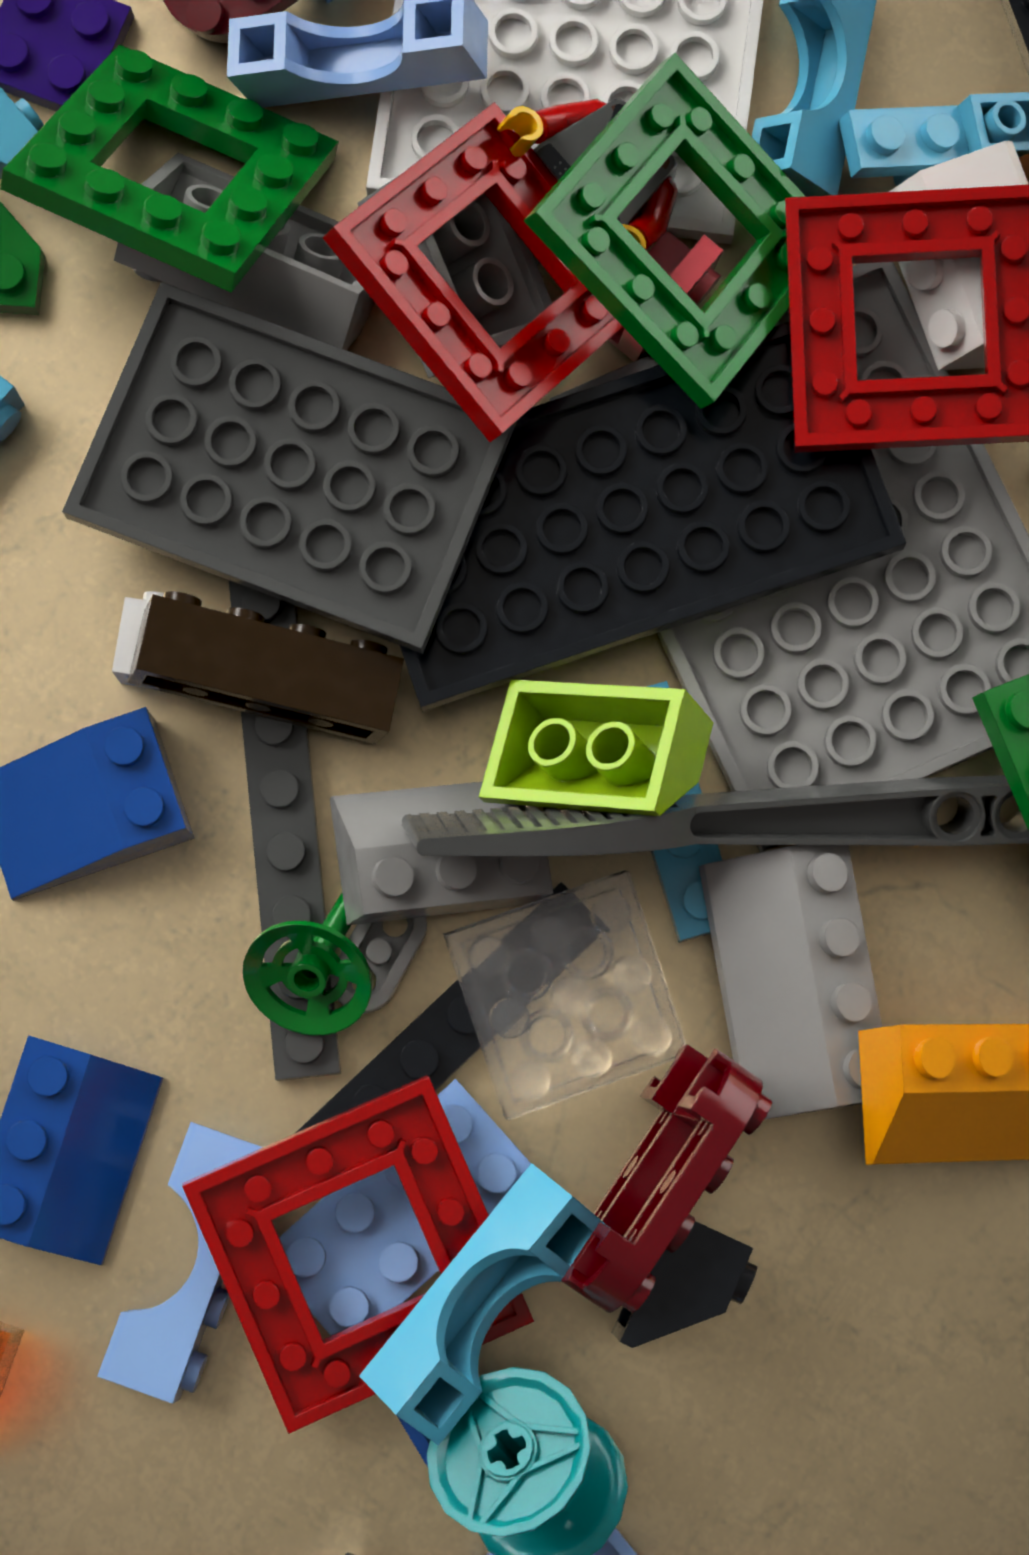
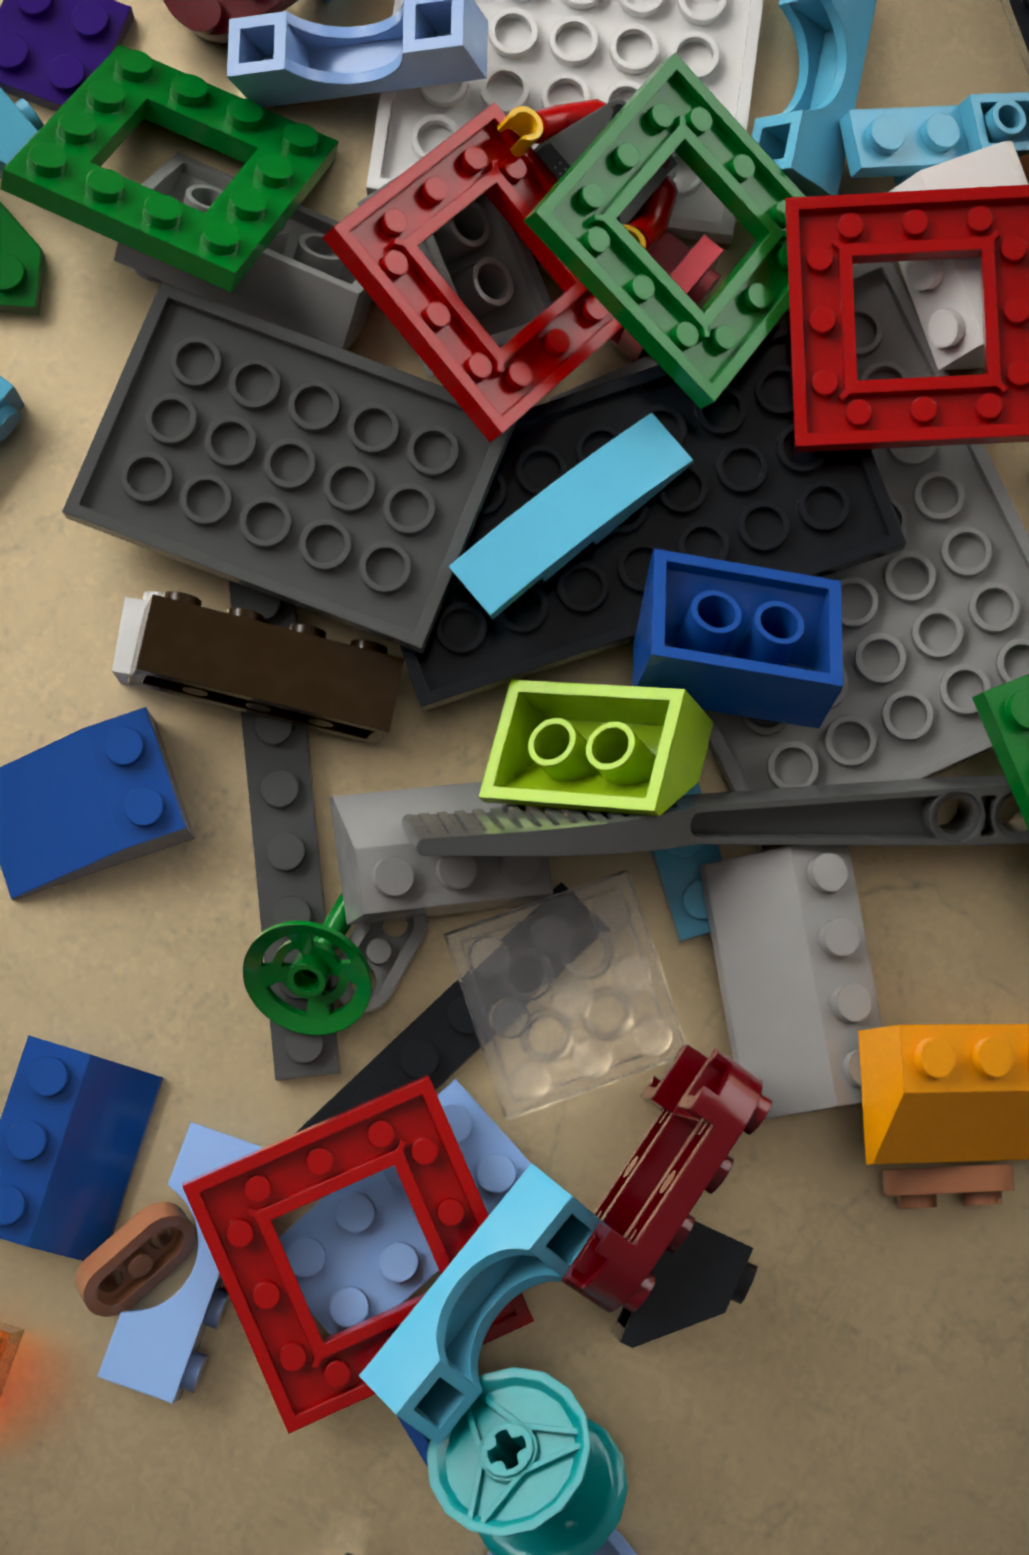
(135, 1259): none -> nougat plate
(571, 514): none -> medium azure slope
(741, 638): none -> blue slope
(920, 1185): none -> nougat plate

